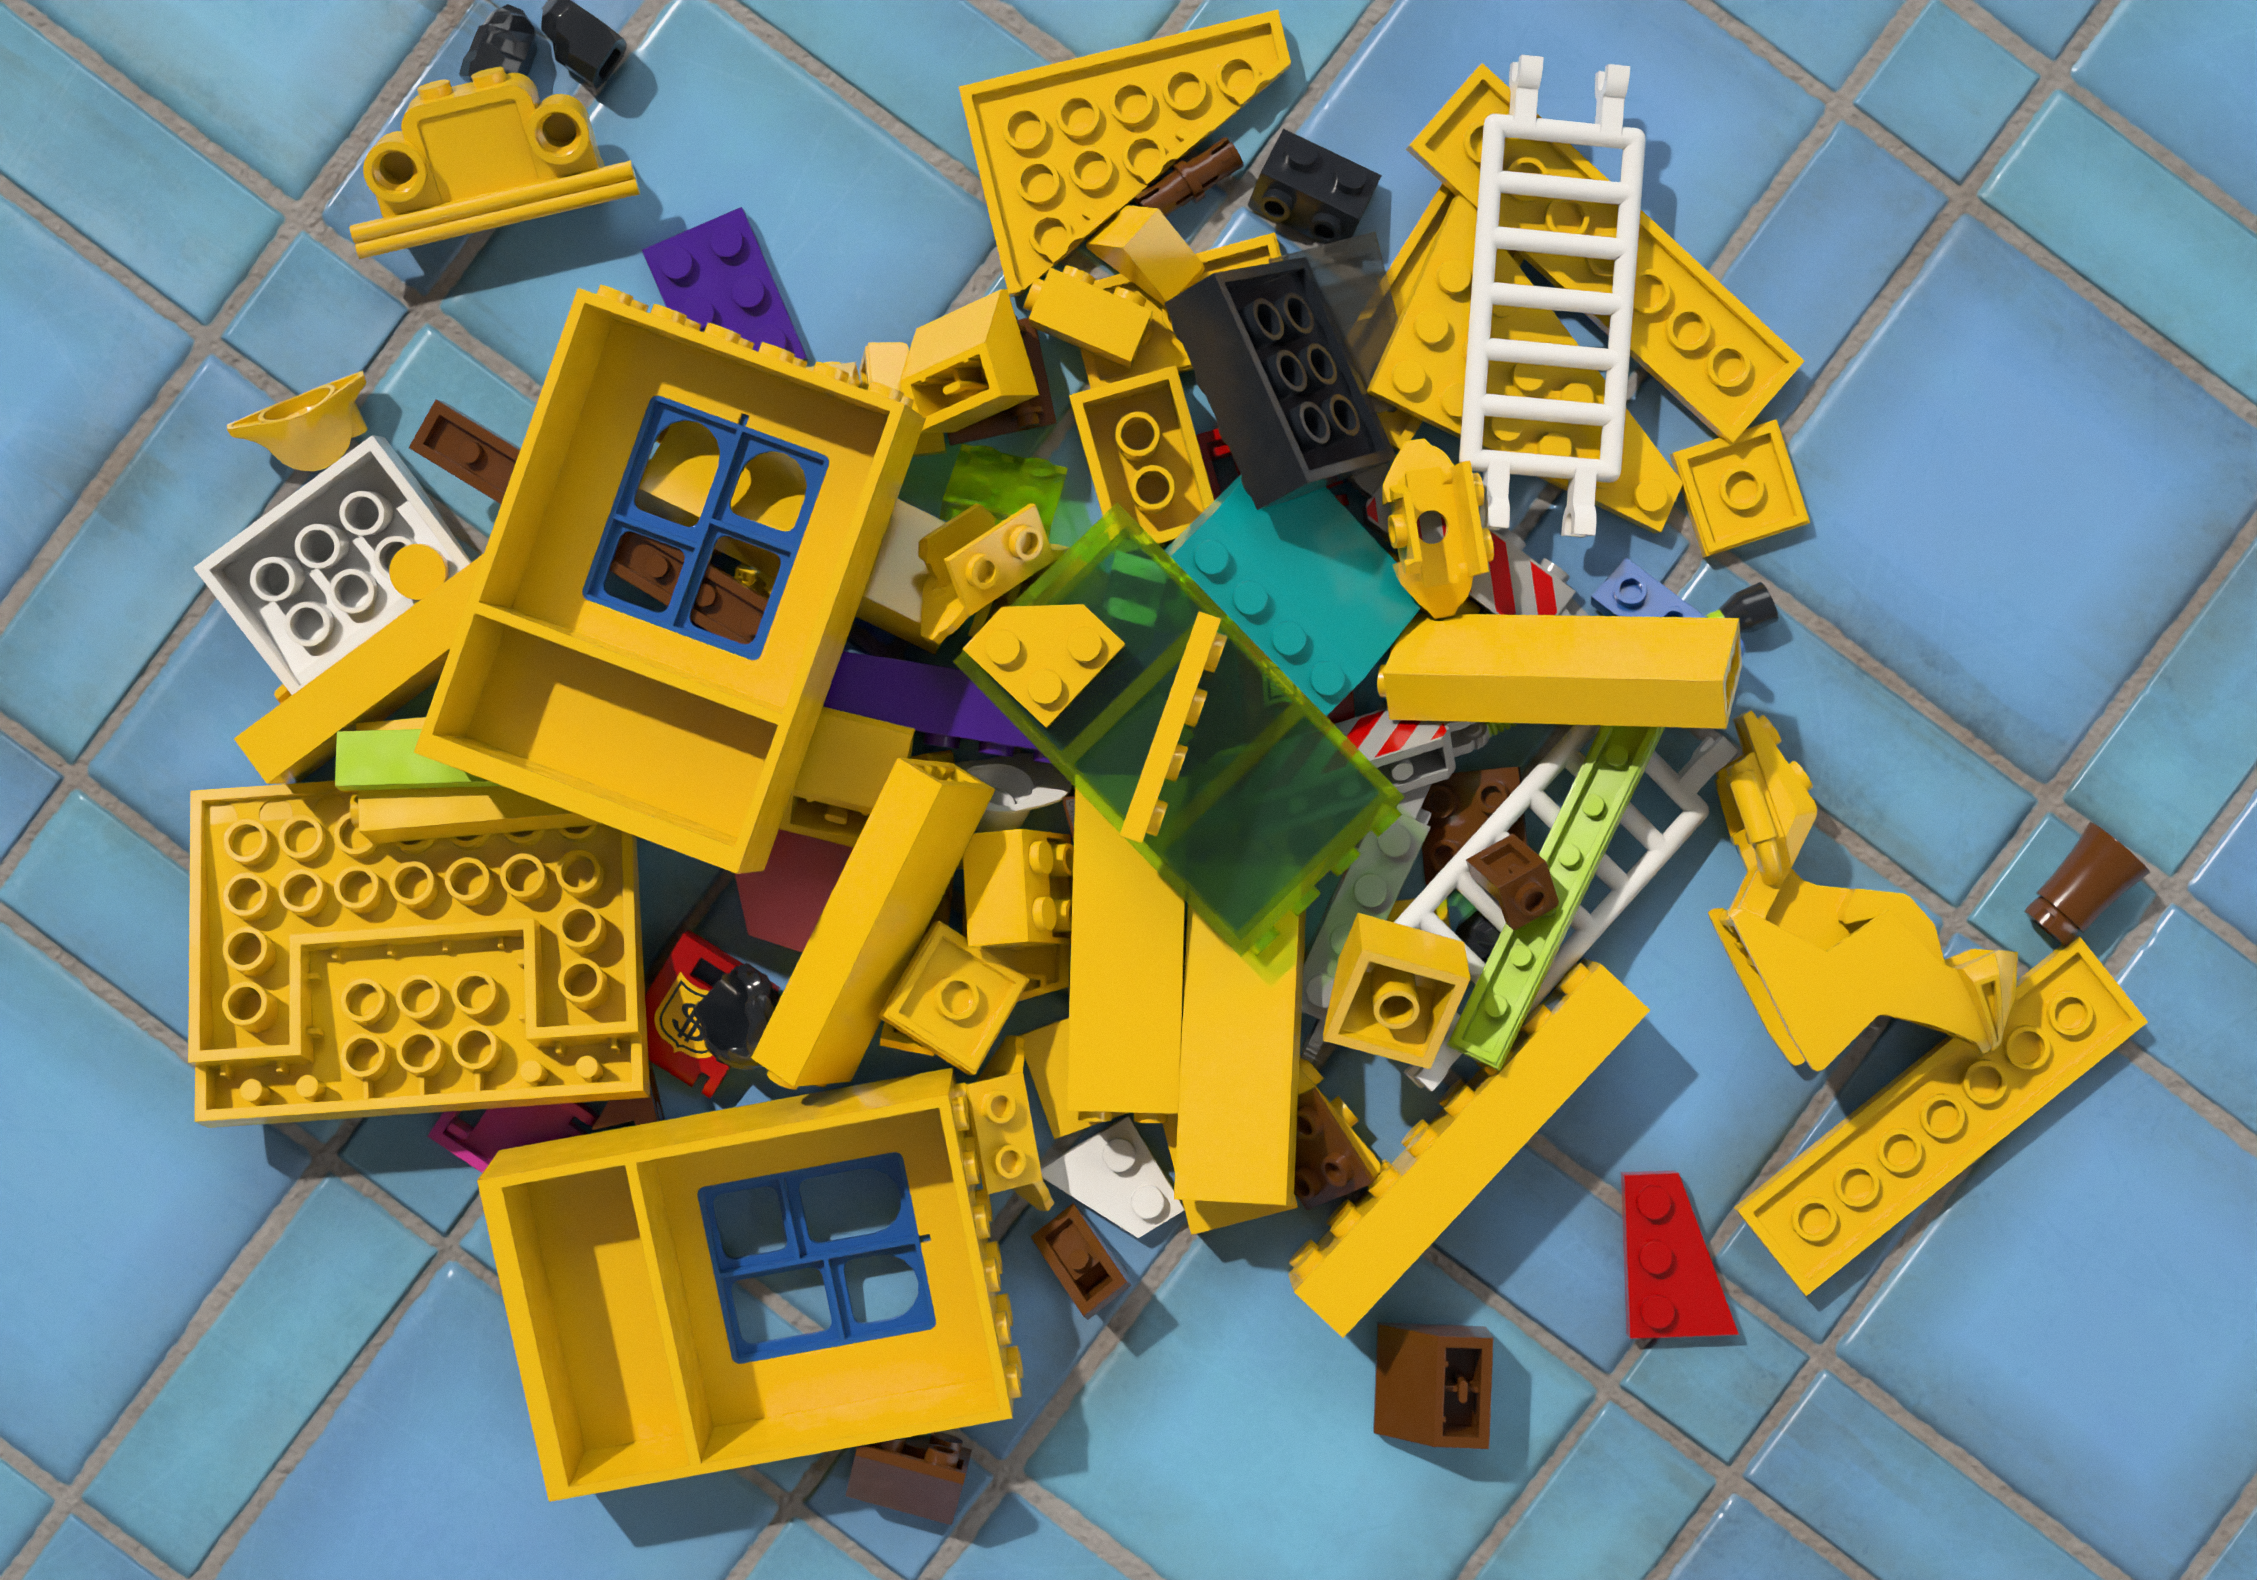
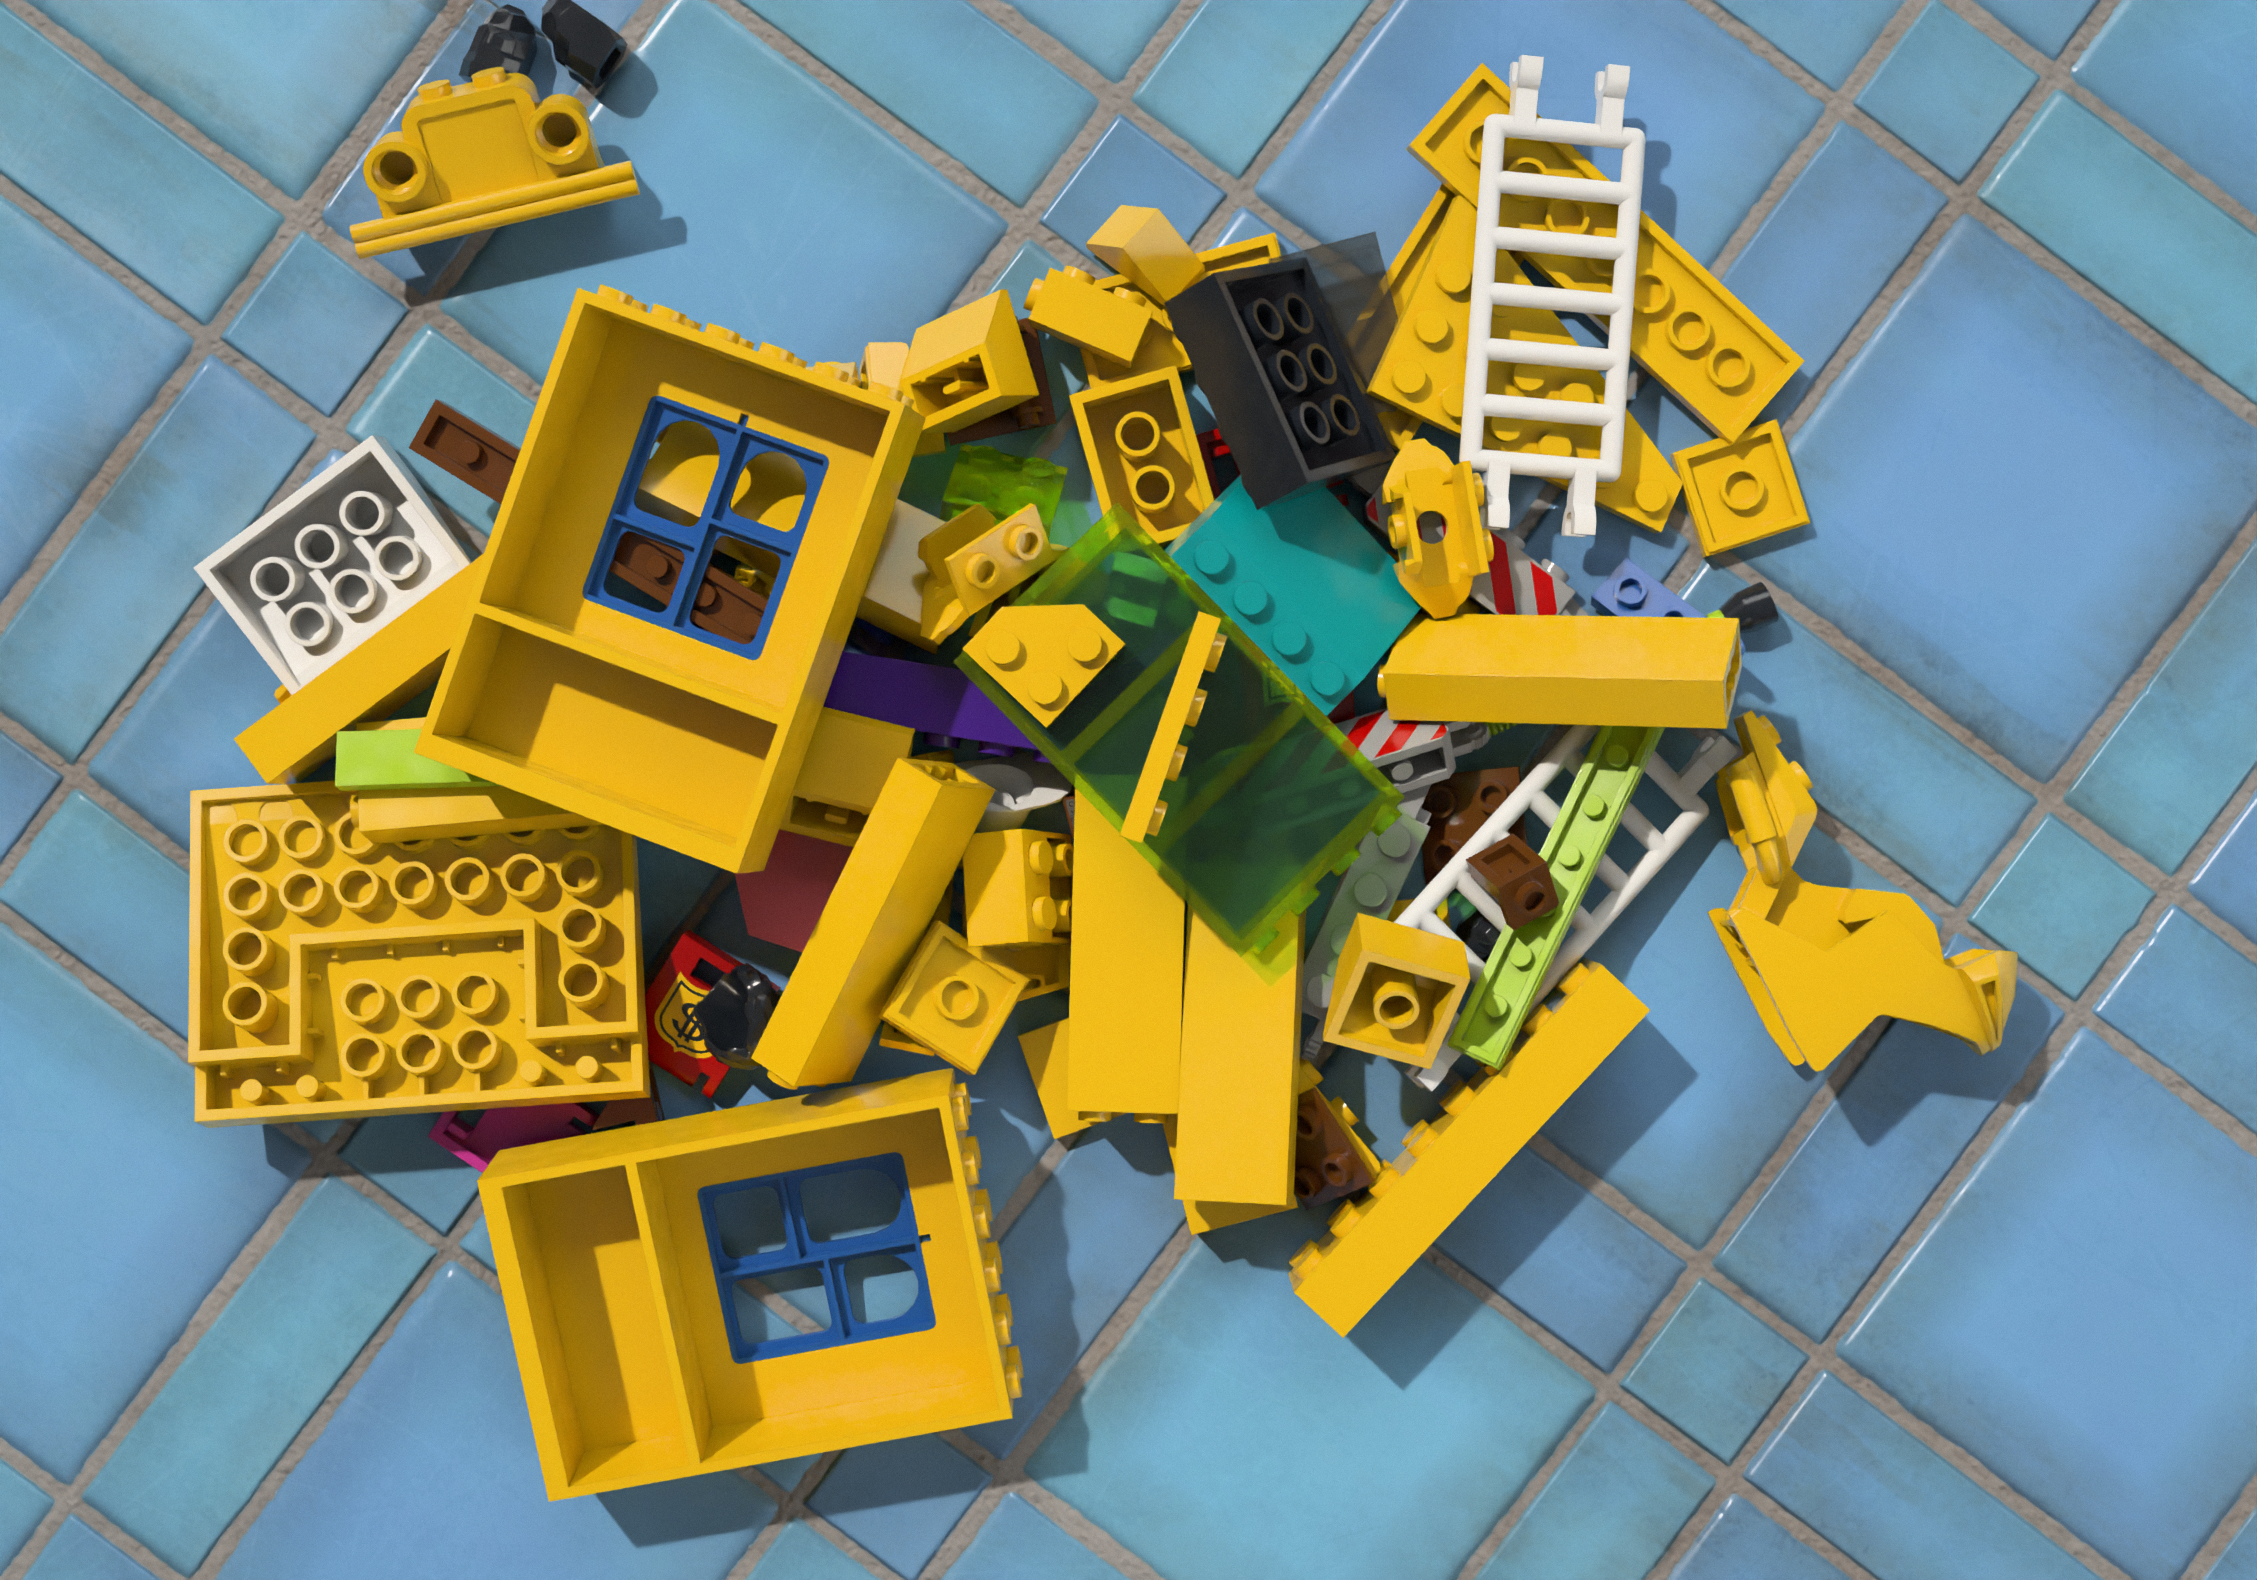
(309, 428): yellow hat -> none
(418, 570): yellow tile -> none
(723, 280): dark purple plate -> none
(912, 1475): reddish brown slope -> none
(1004, 1127): yellow piece -> none
(1081, 1261): reddish brown slope -> none
(1091, 132): yellow wing -> none
(1117, 1178): white wing -> none
(1192, 178): reddish brown pin -> none
(1313, 189): black bracket -> none
(1434, 1384): reddish brown slope -> none
(1667, 1263): red wing -> none
(1938, 1119): yellow plate -> none
(2085, 885): reddish brown plant -> none

